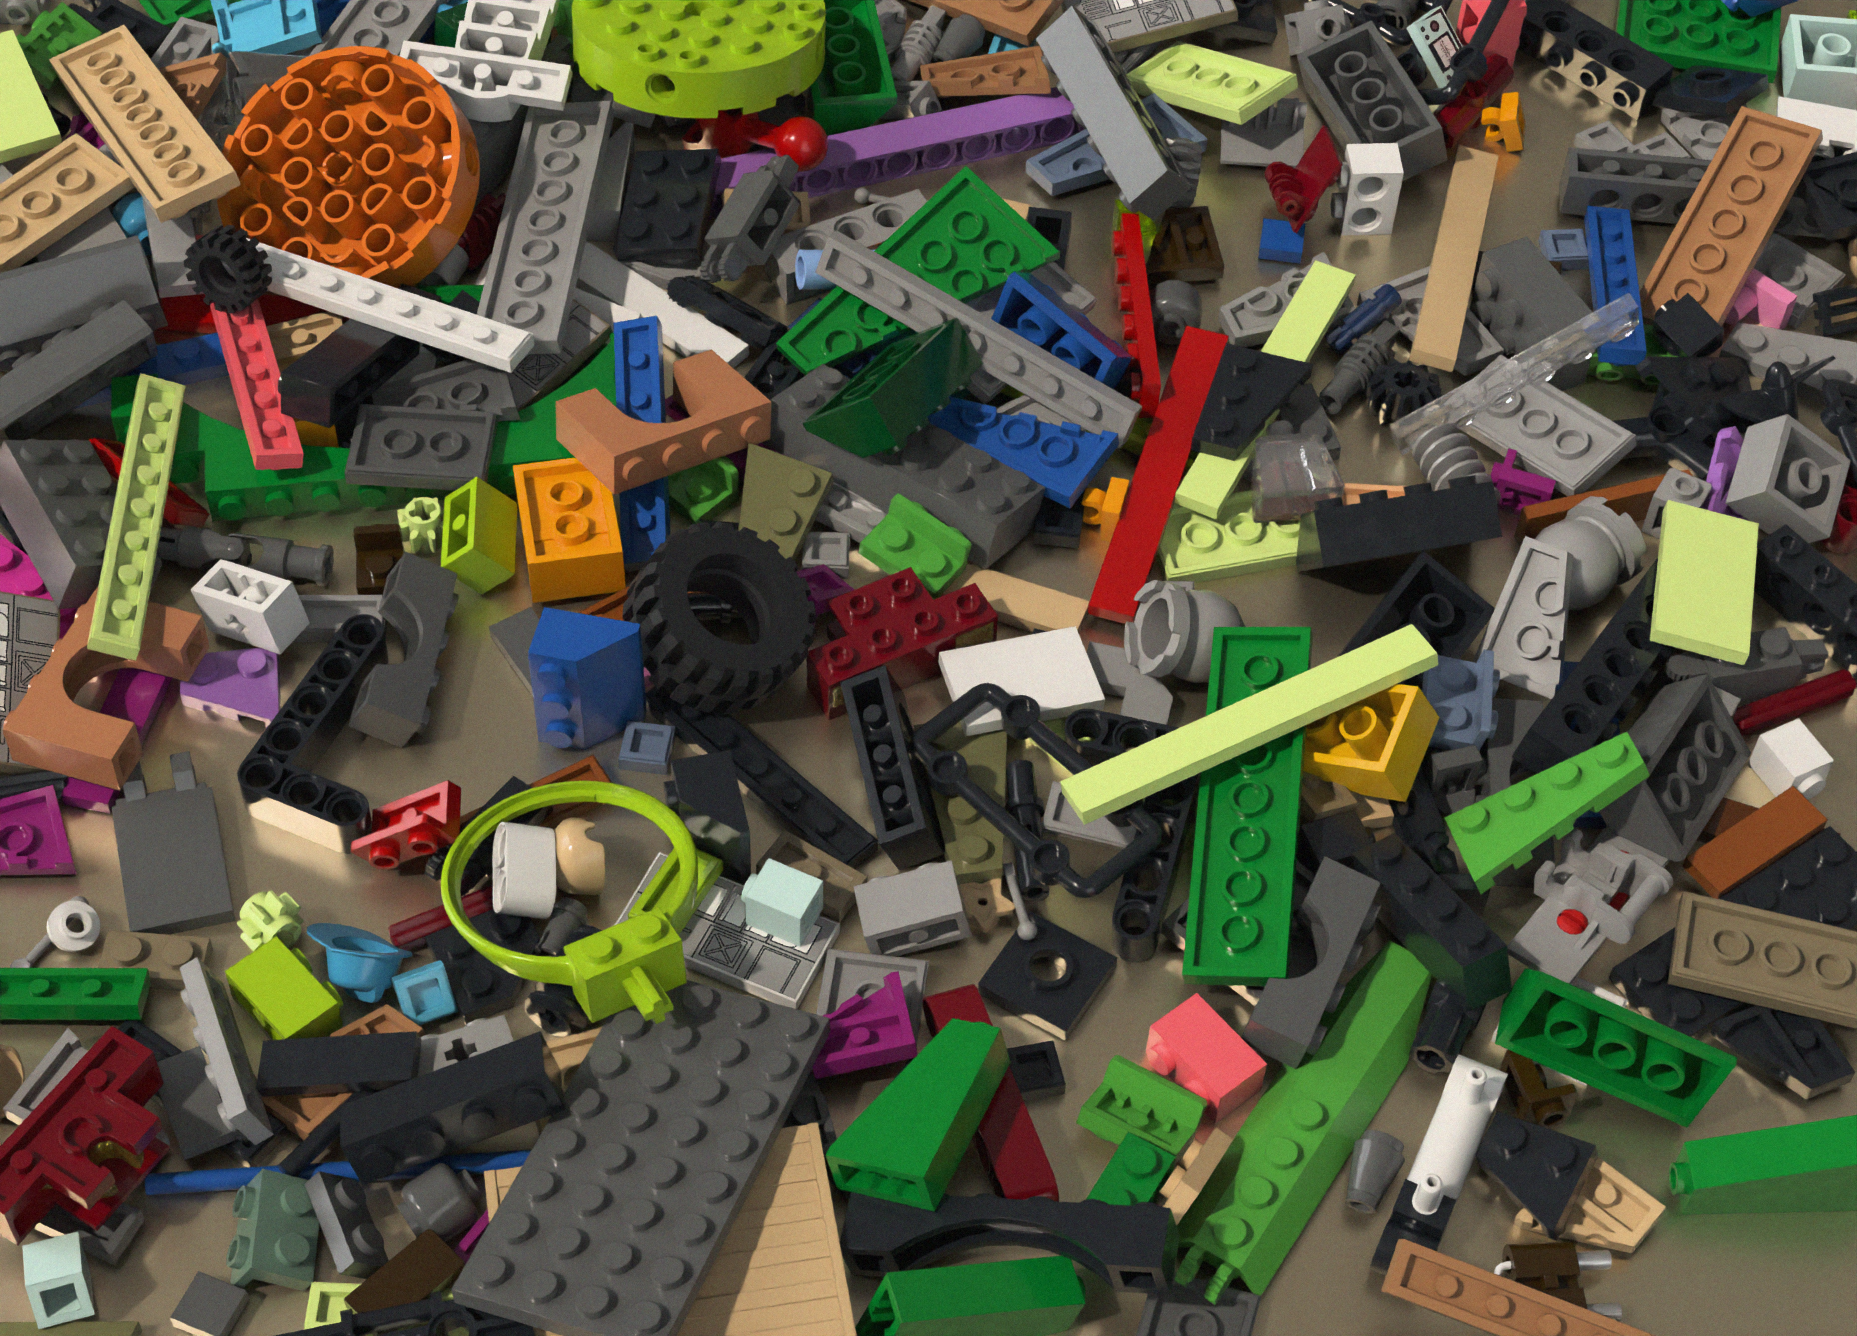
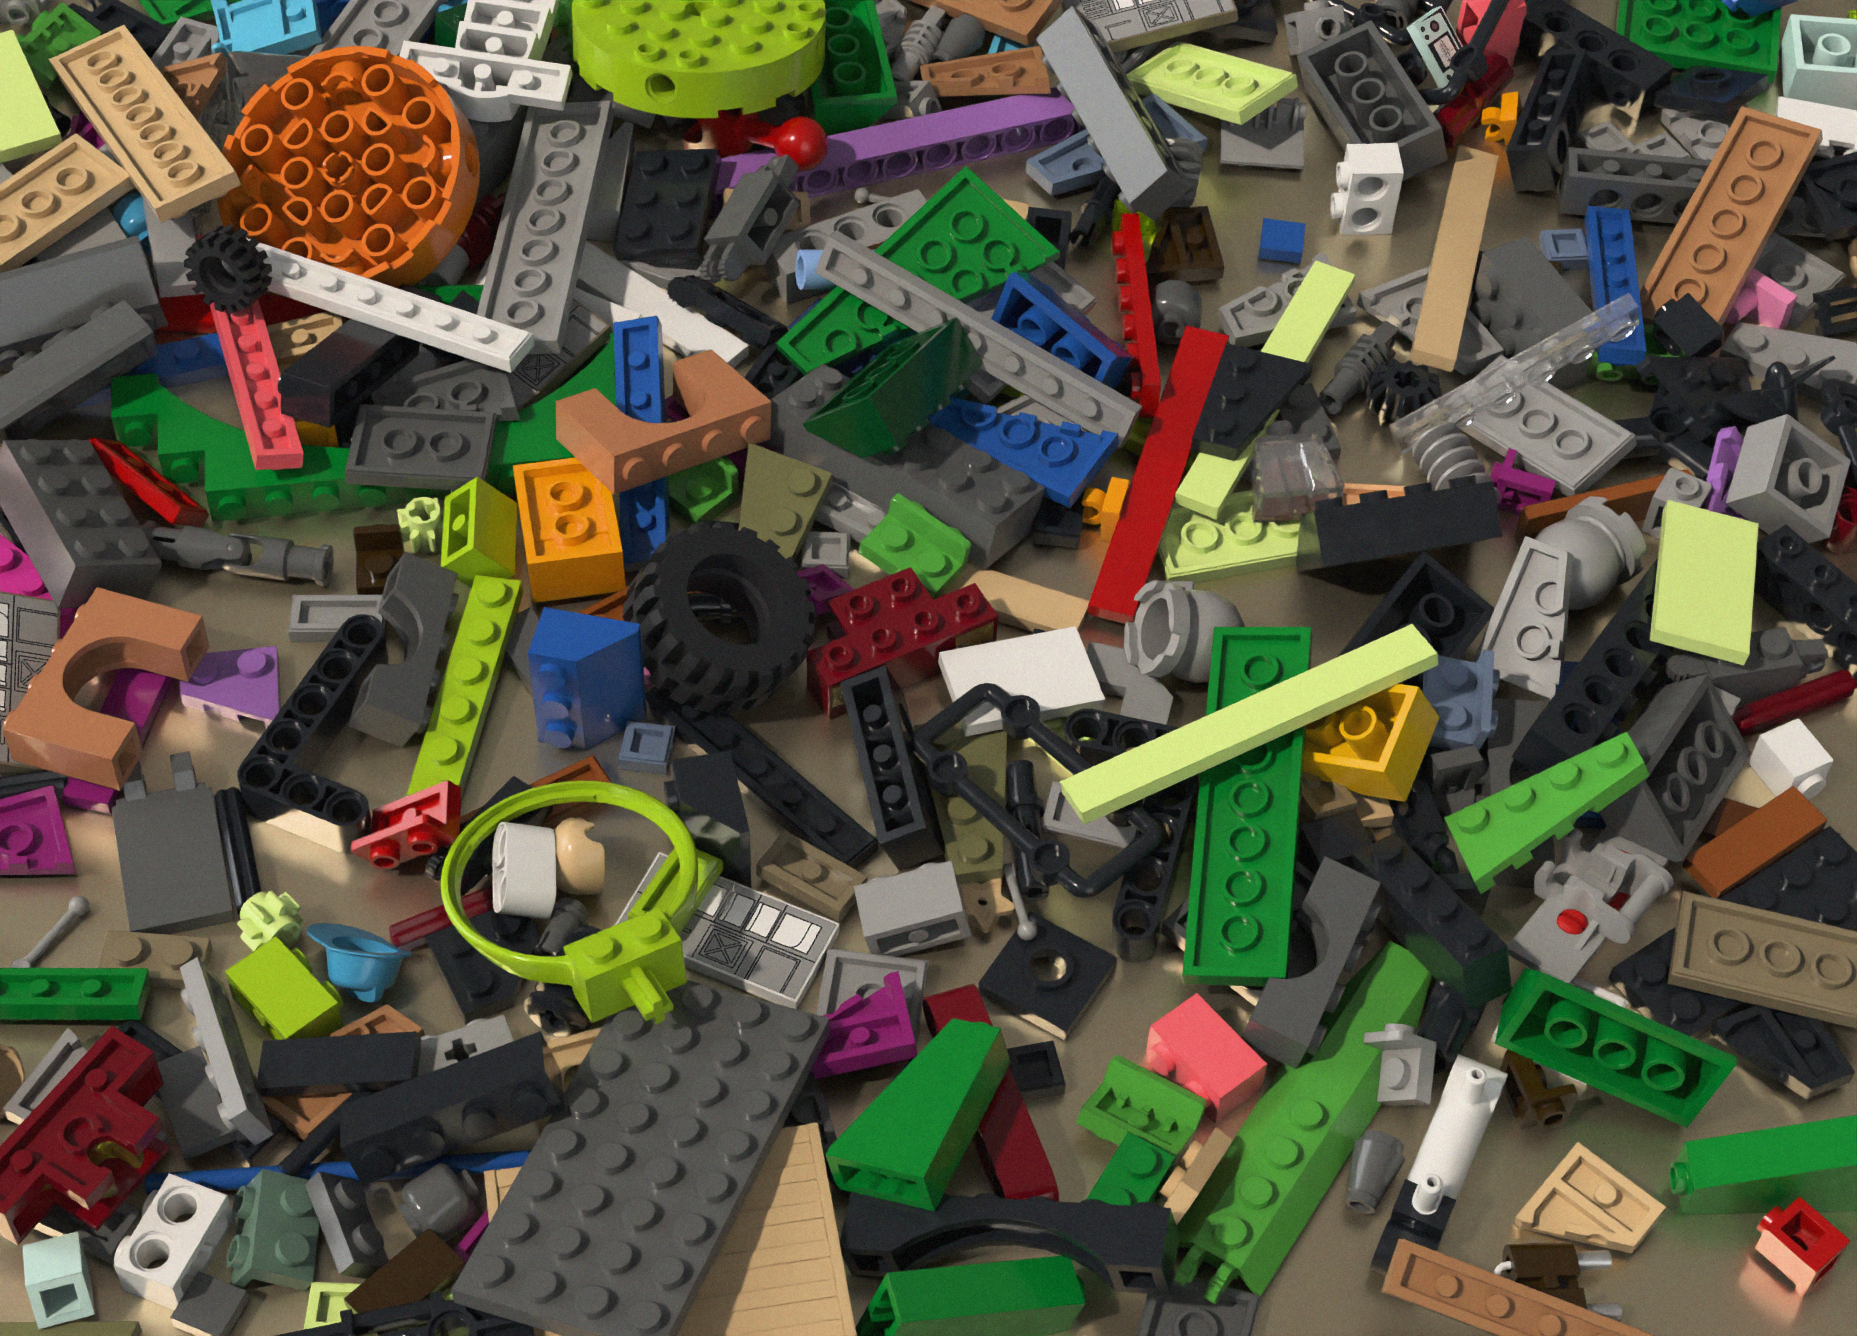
(66, 939): white plate -> none
(136, 519): yellowish green tile -> none
(184, 1245): none -> white brick
(237, 845): none -> black axle
(250, 606): white brick -> none
(425, 993): medium azure tile -> none
(468, 683): none -> lime plate
(783, 901): light aqua brick -> none
(1095, 214): none -> black axle
(1300, 188): dark red hinge -> none
(1363, 318): dark blue axle -> none
(1405, 1065): none -> light grey bracket
(1537, 1168): black wing -> none
(1550, 120): none -> black brick
(1801, 1243): none -> red brick

